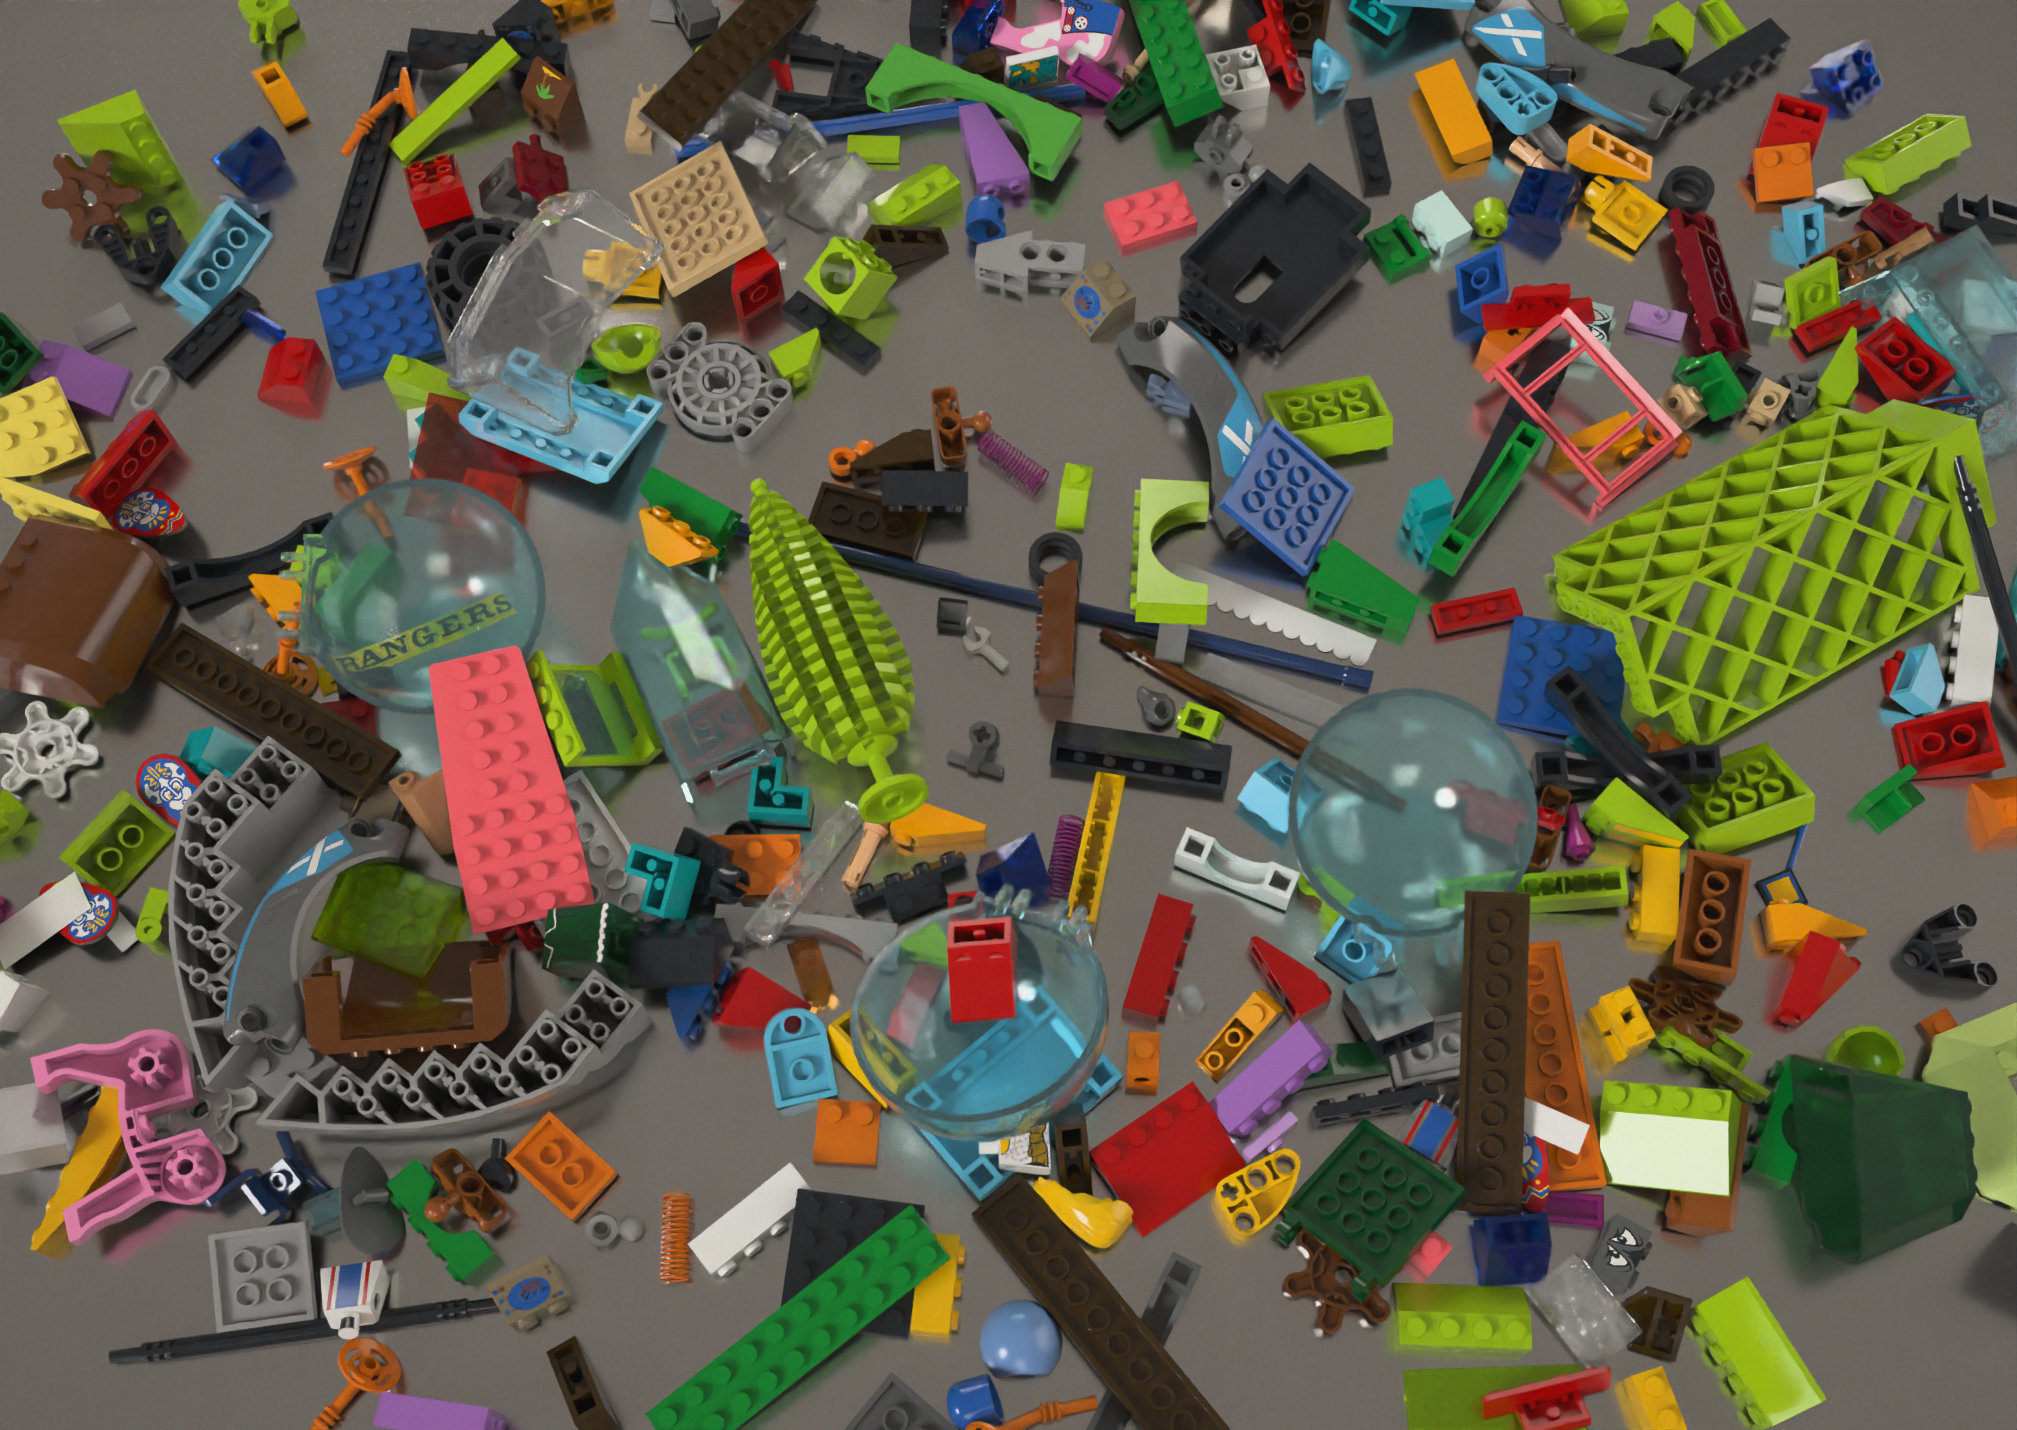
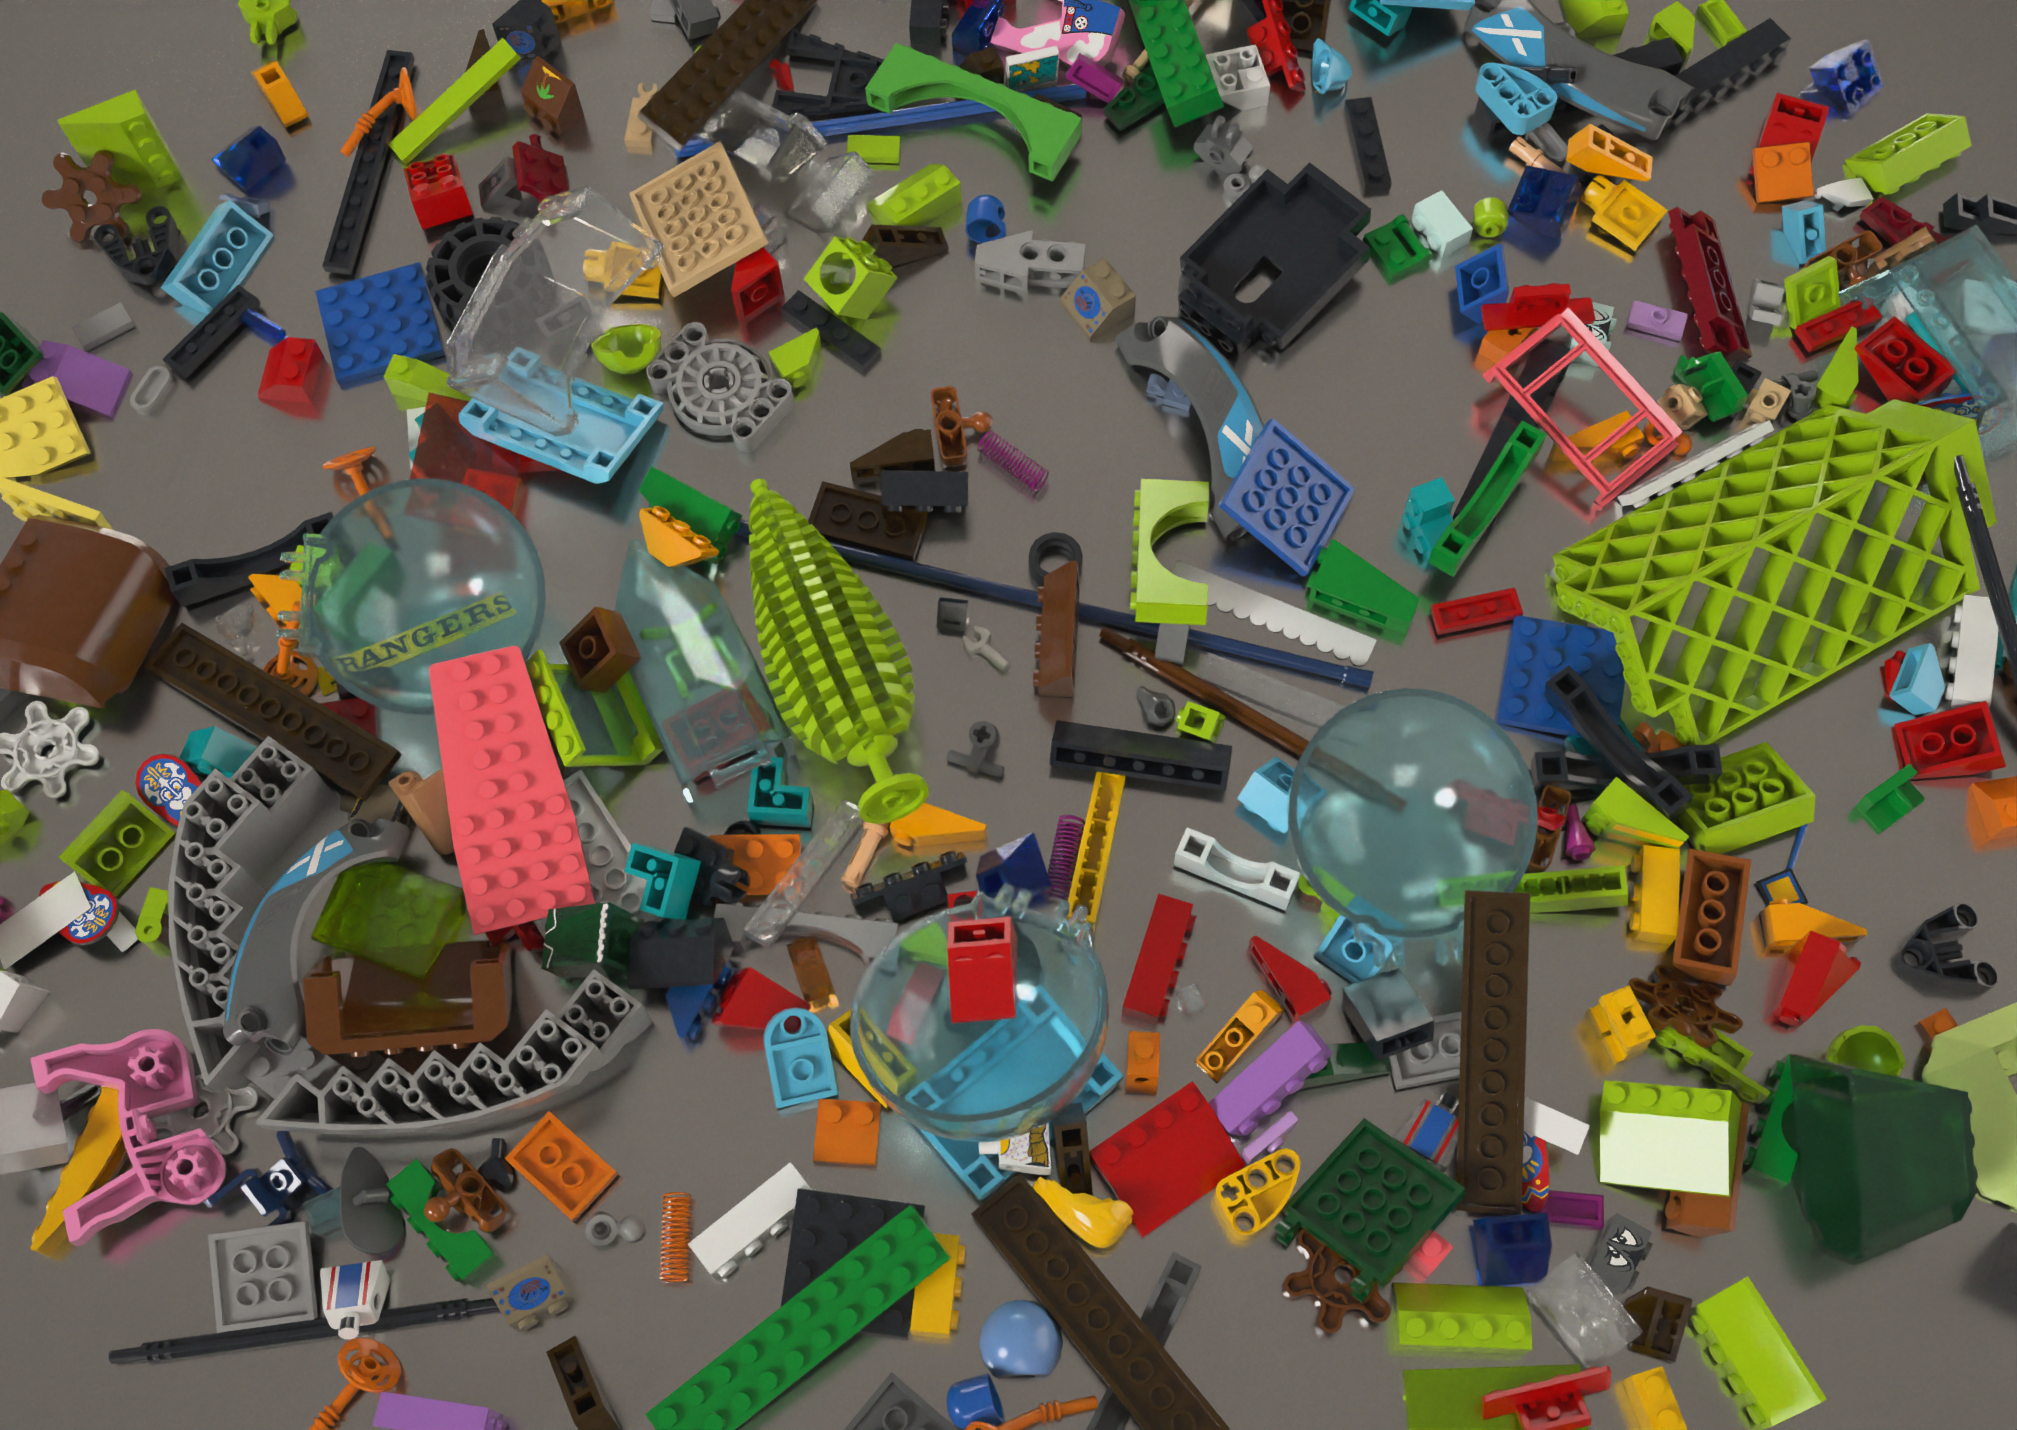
(123, 463): red slope -> none
(149, 514): shield -> none
(441, 49): black arch -> none
(591, 371): green tile -> none
(599, 650): none -> reddish brown brick
(847, 455): orange plate -> none
(991, 156): medium lavender slope -> none
(1074, 497): lime slope -> none
(1150, 215): coral plate -> none
(1334, 415): lime slope -> none
(1359, 1105): black plate -> none
(1455, 112): light orange brick -> none
(1556, 1067): orange plate -> none
(1686, 470): none -> white plate
(1689, 175): black tyre -> none

